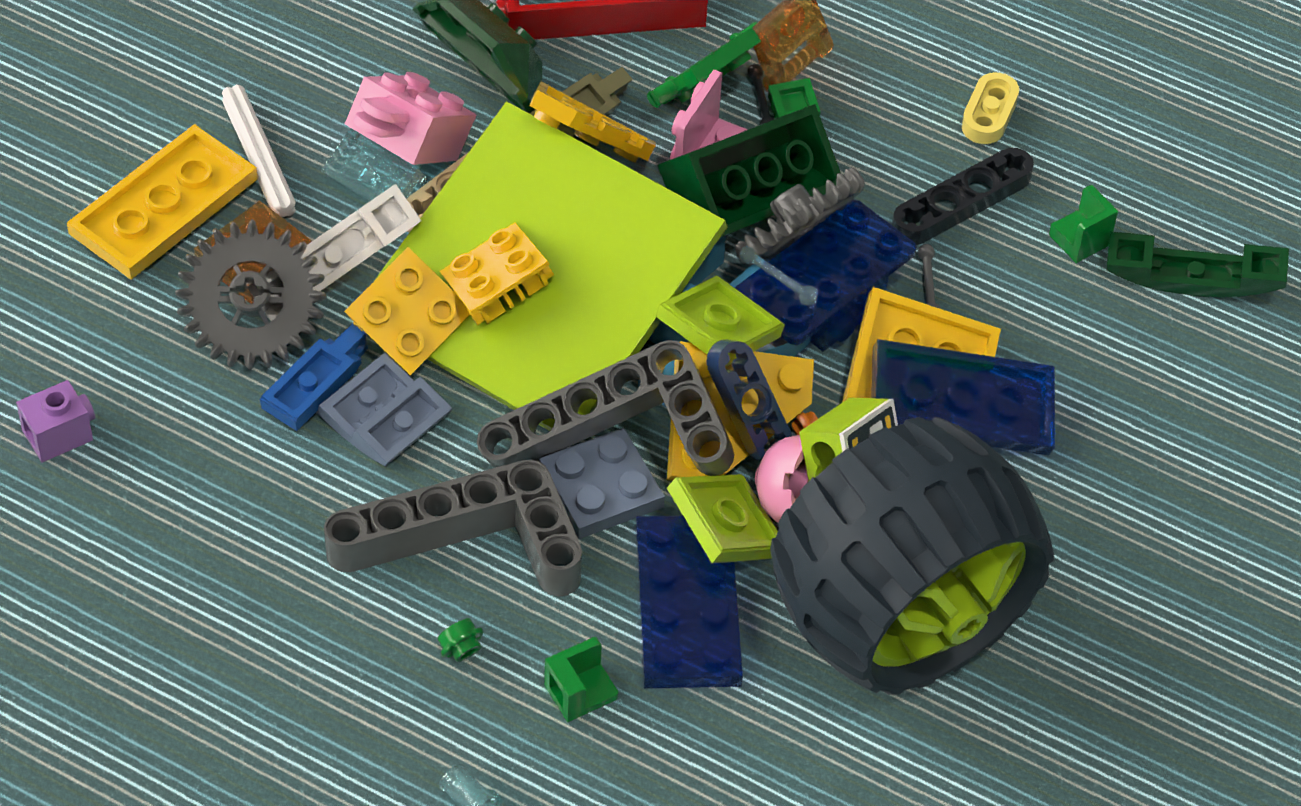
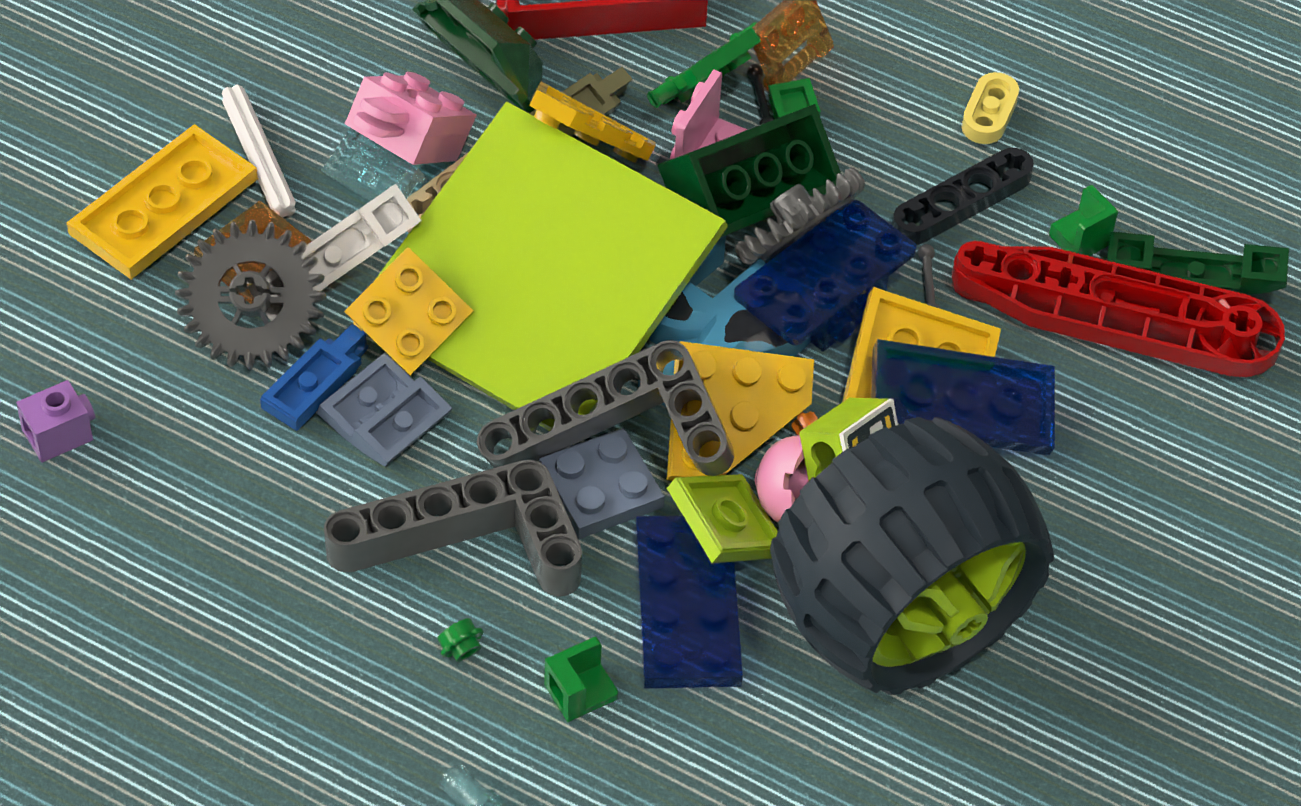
(494, 270): yellow hinge -> none
(717, 313): lime tile -> none
(732, 390): dark blue beam -> none
(807, 293): clear light blue hinge -> none
(1121, 306): none -> red beam

